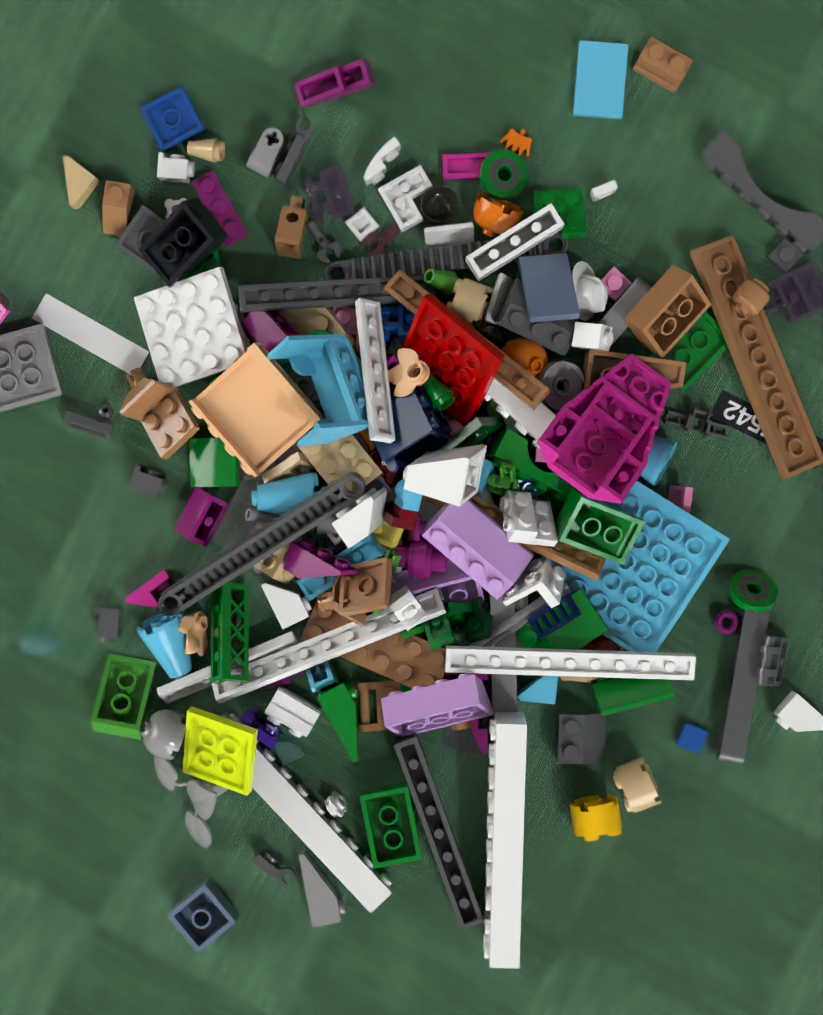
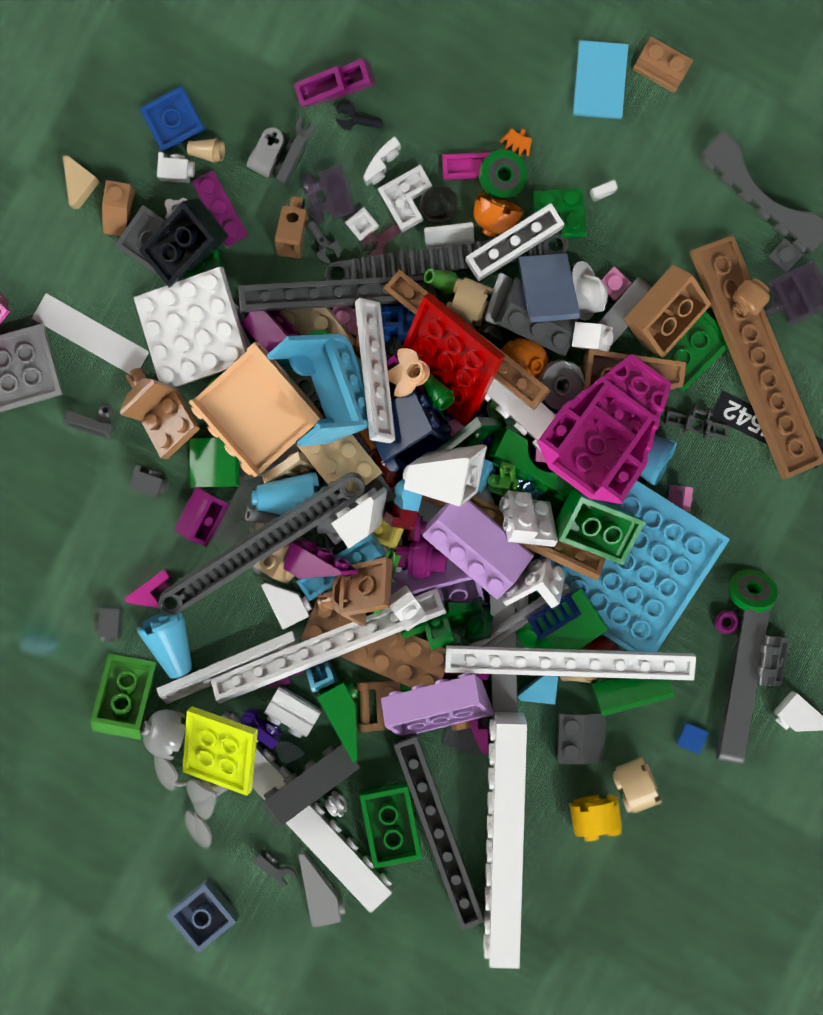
(195, 629): light nougat plate -> none
(221, 633): green fence -> none
(309, 785): none -> dark grey brick
(356, 119): none -> black bar

